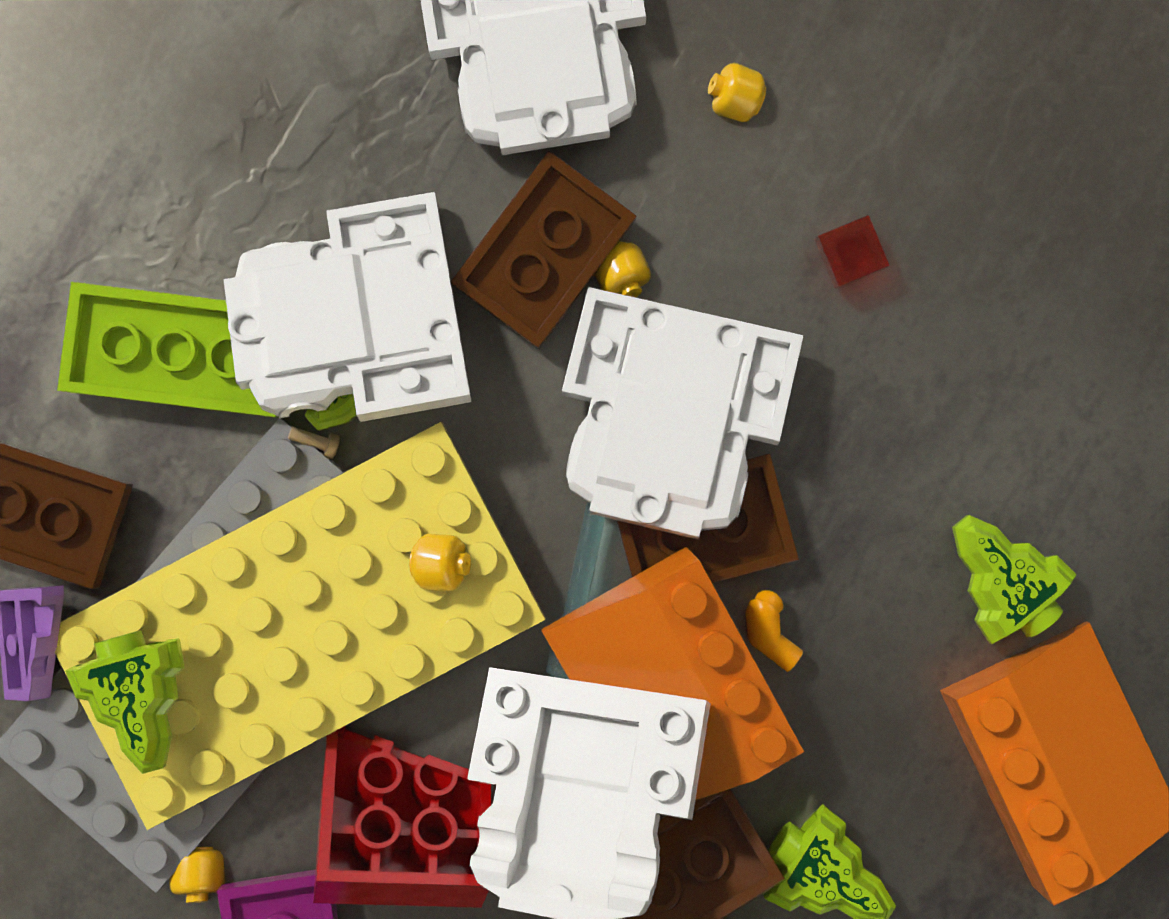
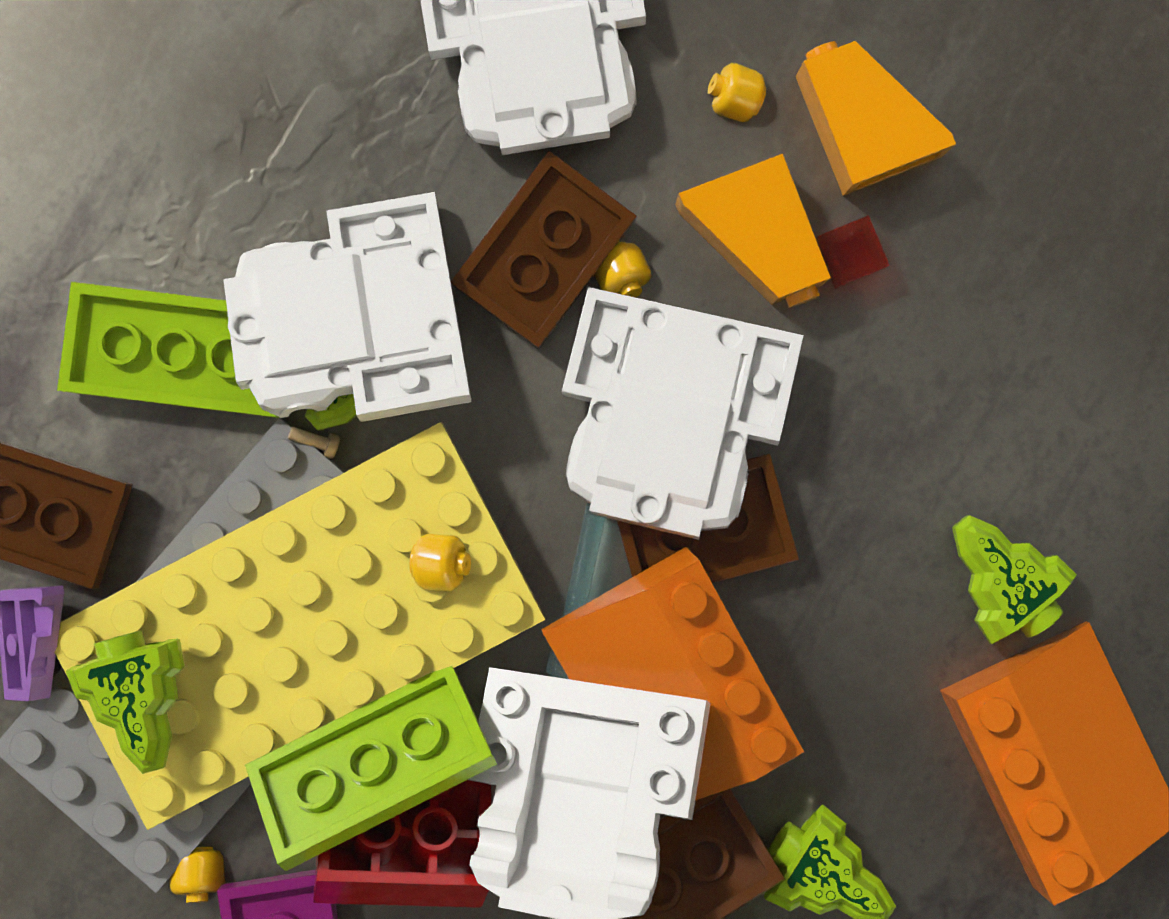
(368, 767): none -> lime plate
(759, 230): none -> light orange slope
(765, 630): light orange arm -> none
(866, 117): none -> light orange slope

